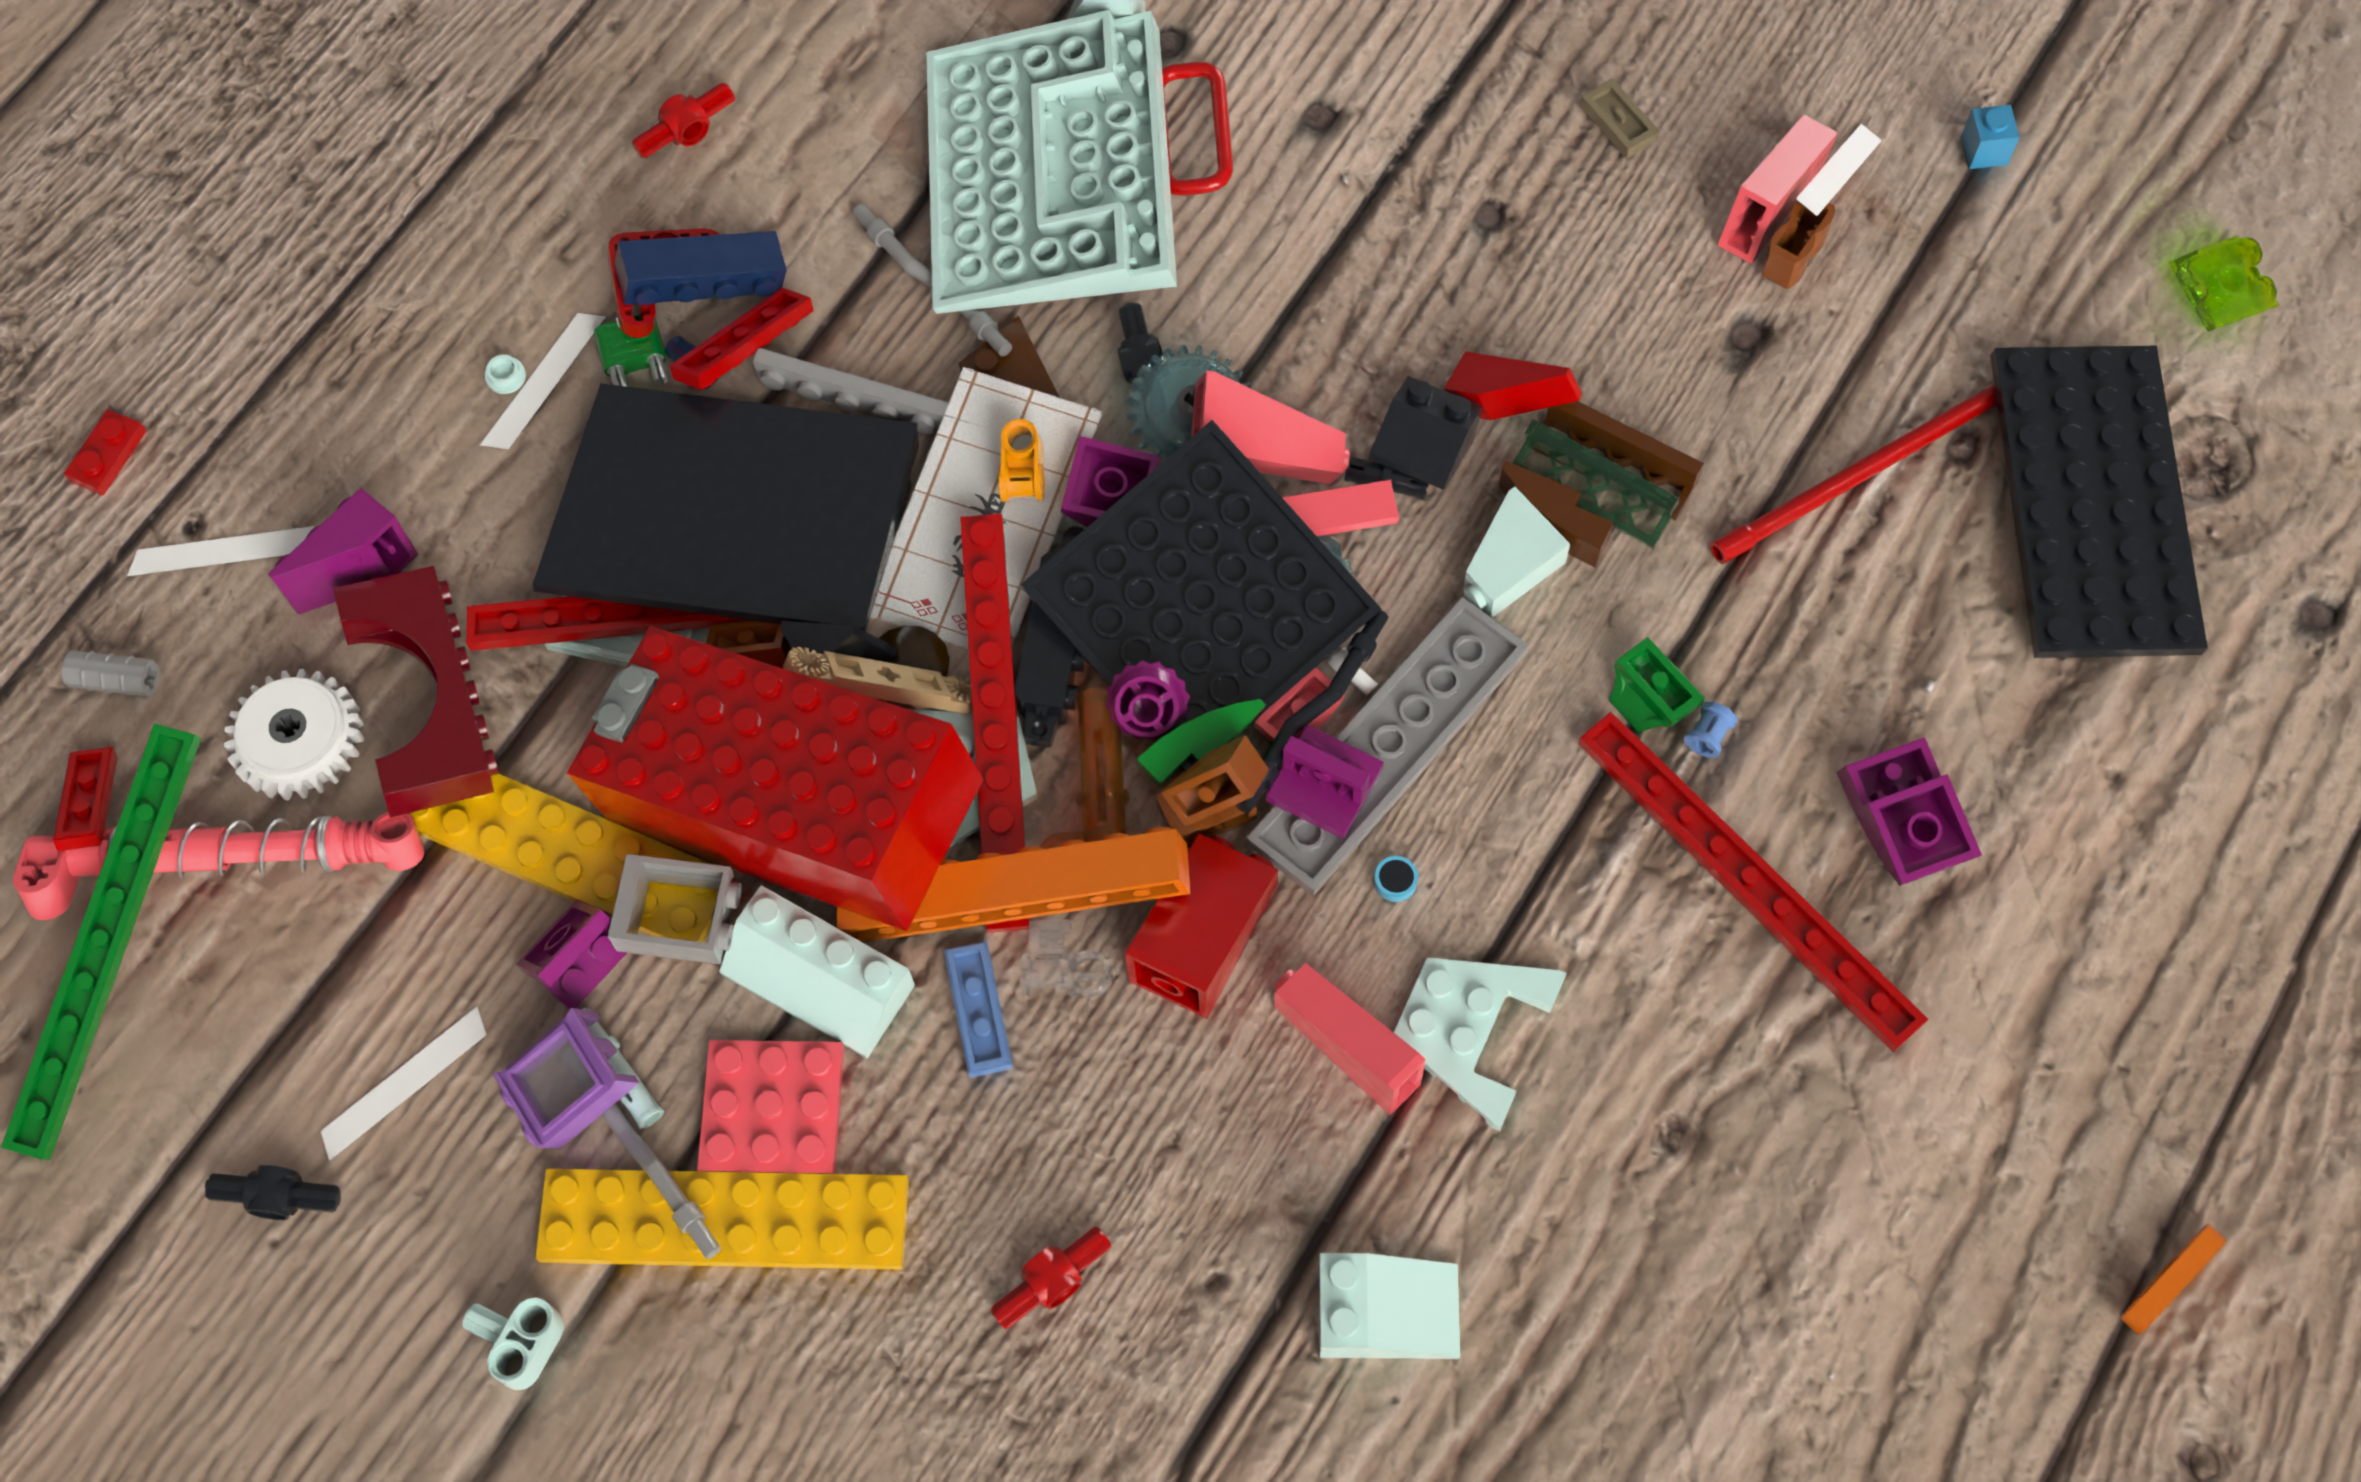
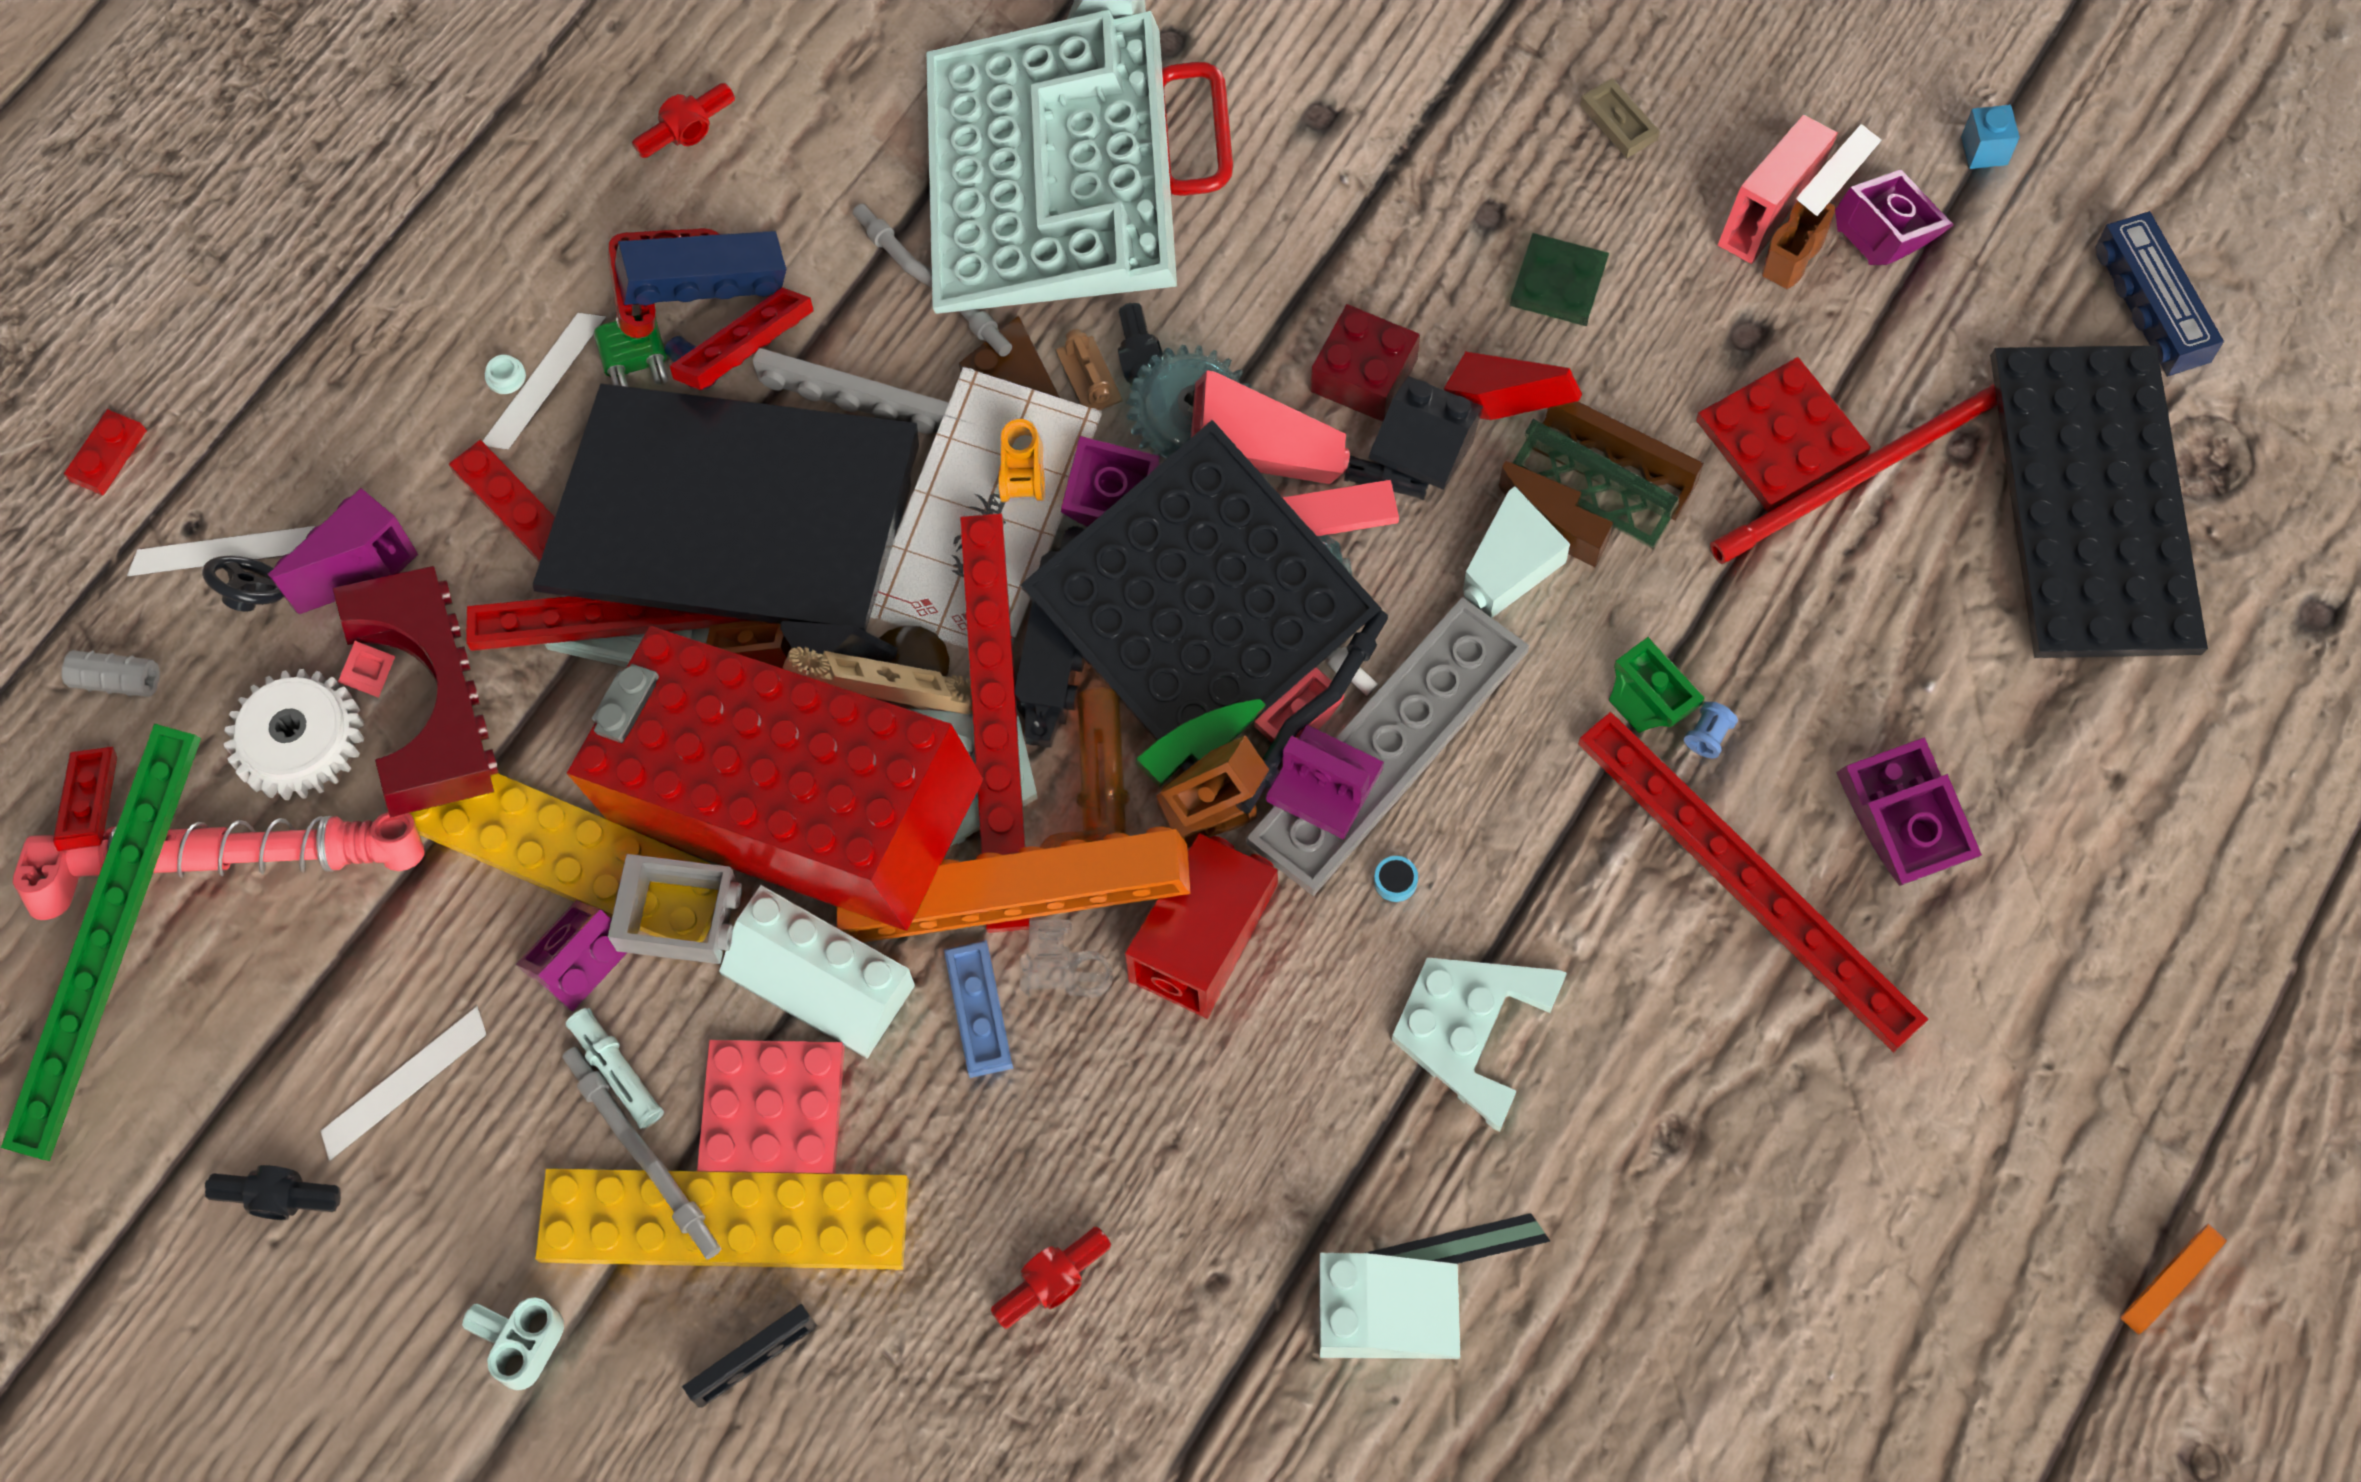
(244, 588): none -> black piece
(366, 669): none -> coral plate
(505, 497): none -> red plate
(563, 1081): medium lavender window -> none
(749, 1356): none -> black tile
(1088, 371): none -> medium nougat hinge
(1147, 700): magenta piece -> none
(1350, 1037): coral slope -> none
(1364, 362): none -> dark red brick
(1473, 1242): none -> sticker
(1559, 279): none -> clear green plate
(1783, 434): none -> red plate
(1889, 218): none -> magenta slope
(2158, 293): none -> dark blue brick
(2225, 281): clear neon green slope -> none

